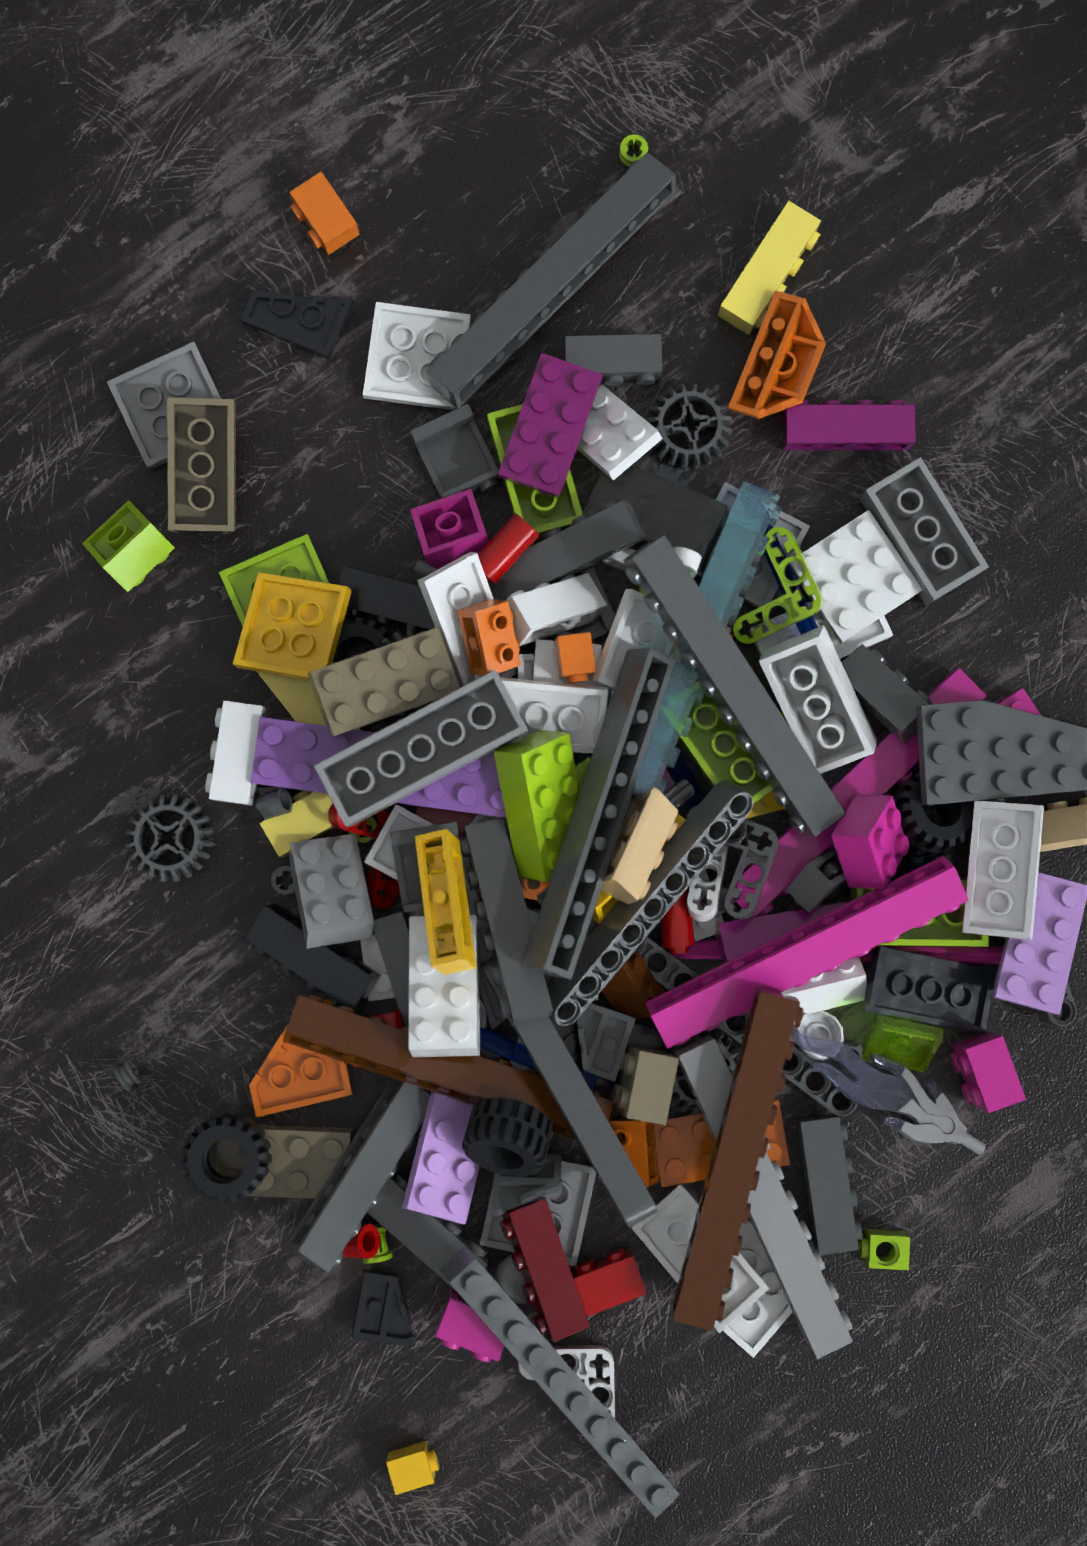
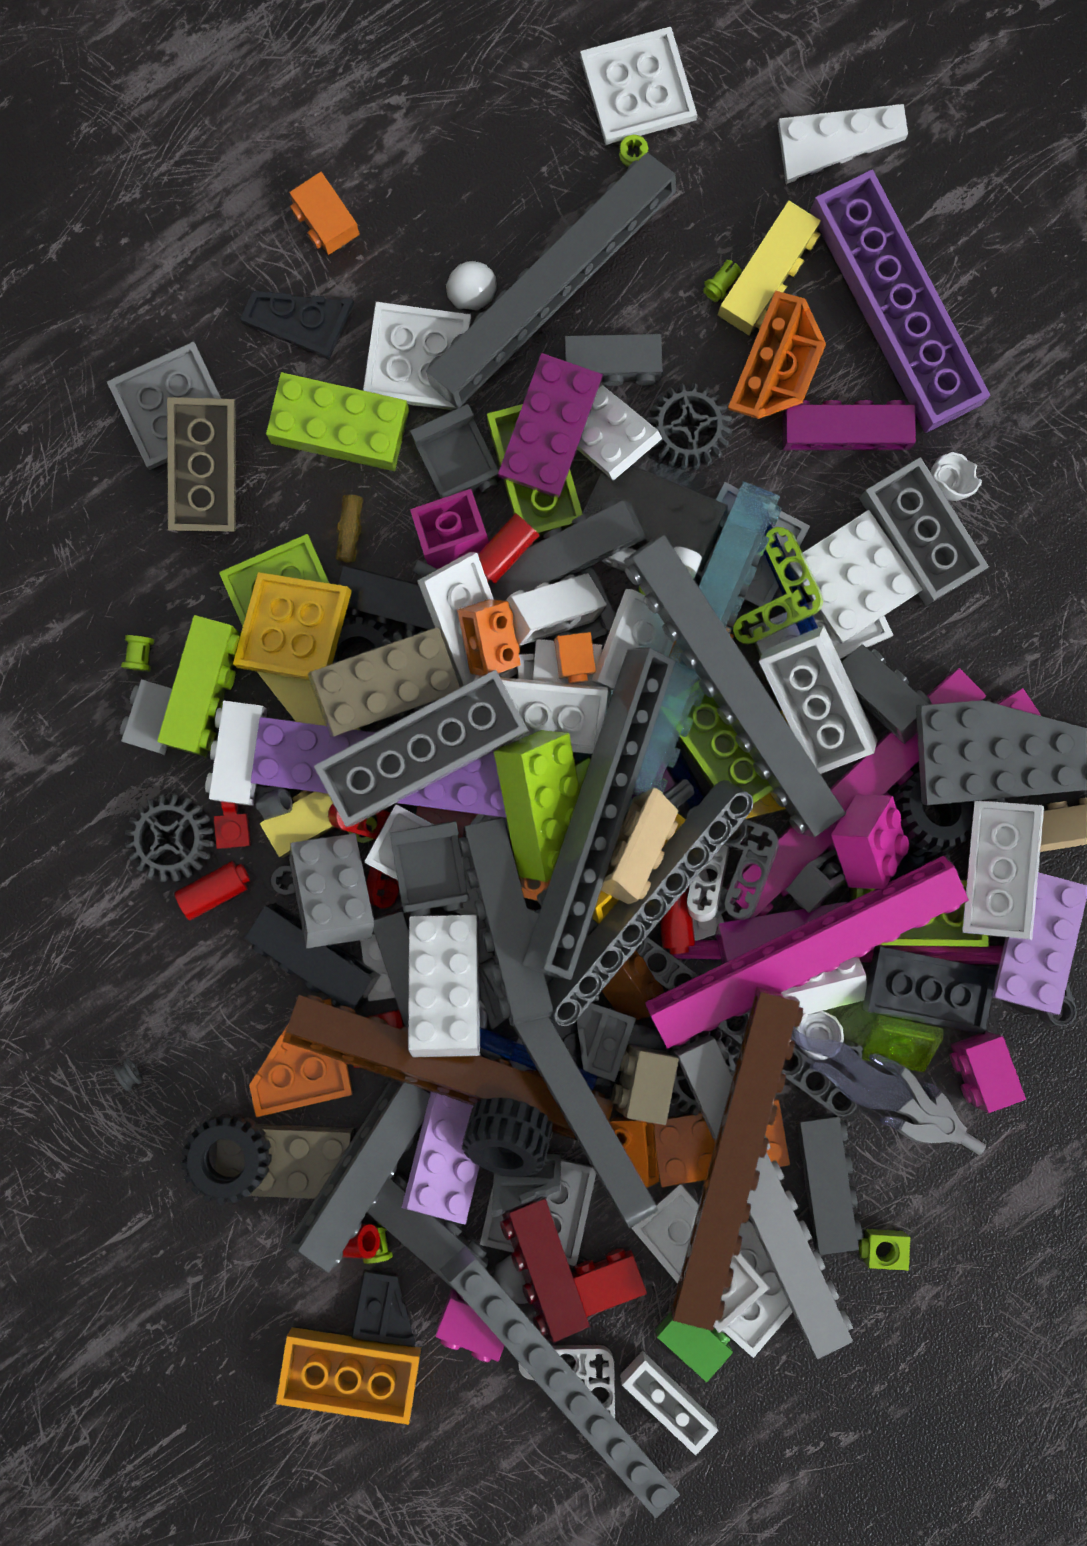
(128, 546): lime slope -> none
(137, 653): none -> lime bush
(146, 716): none -> light grey brick
(200, 686): none -> lime brick
(212, 890): none -> red brick
(231, 828): none -> red plate
(337, 421): none -> lime brick
(348, 1376): none -> light orange brick
(349, 528): none -> clear yellow pin
(412, 1467): yellow brick -> none
(445, 902): yellow brick -> none
(471, 286): none -> white hair
(638, 85): none -> white plate
(669, 1403): none -> white brick
(699, 1348): none -> bright green brick
(722, 280): none -> lime pin
(829, 138): none -> white wing
(899, 301): none -> medium lavender brick
(955, 476): none -> white hair

